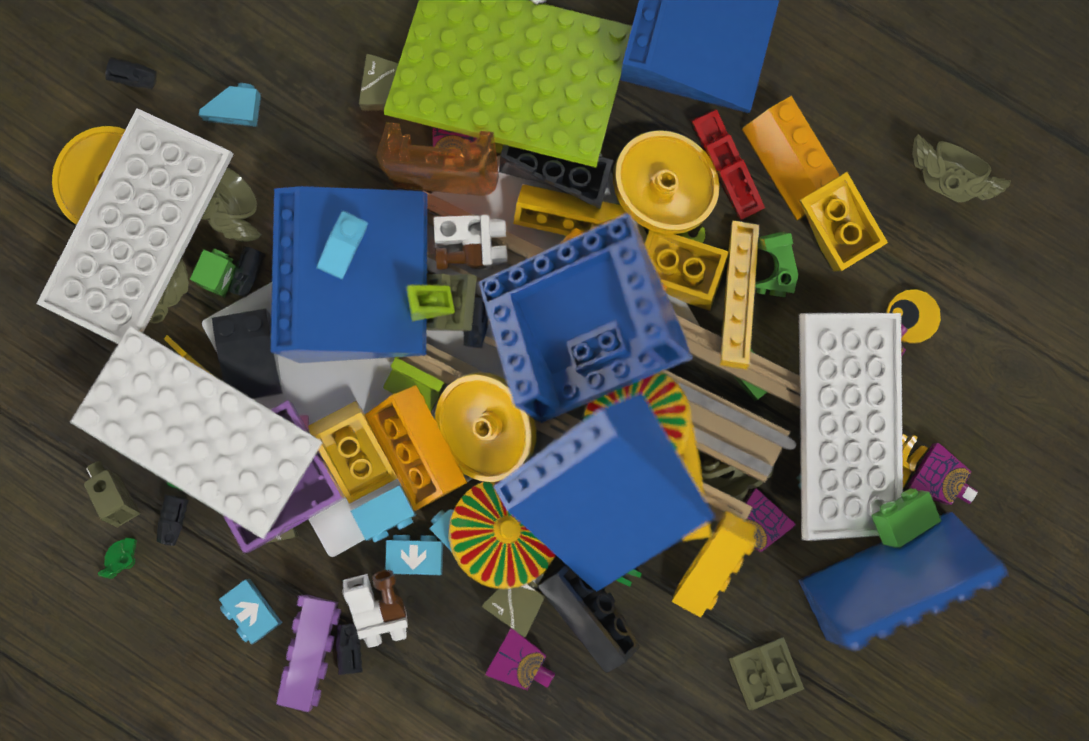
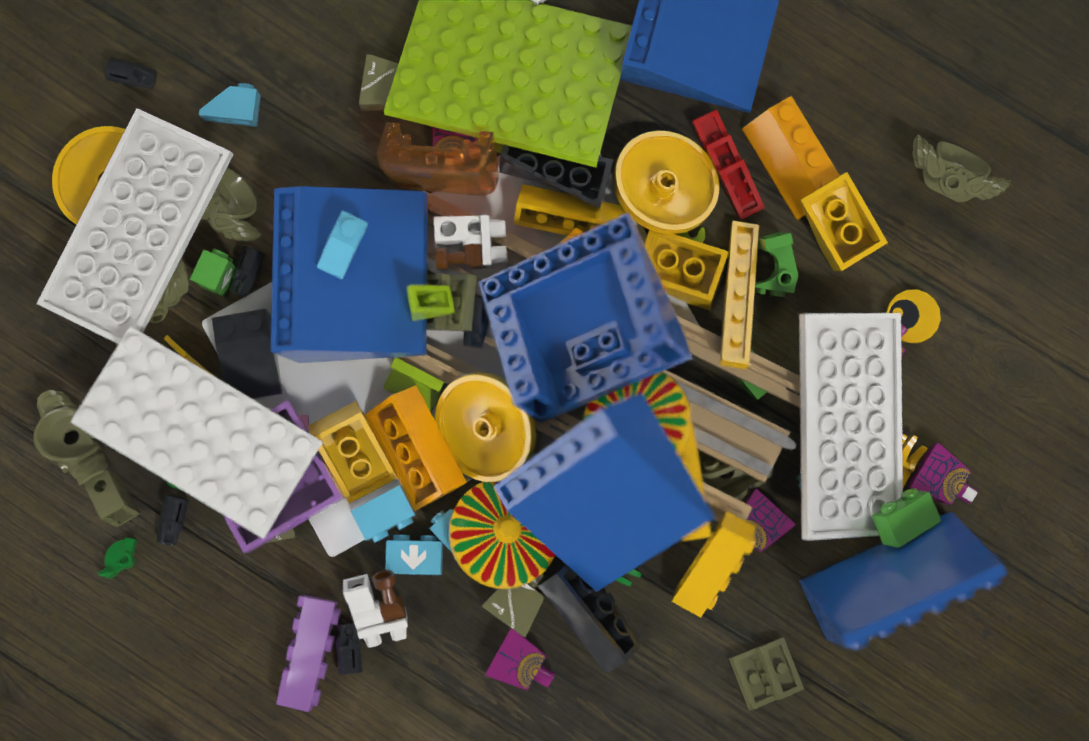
(82, 459): none -> olive piece
(249, 611): medium azure brick -> none

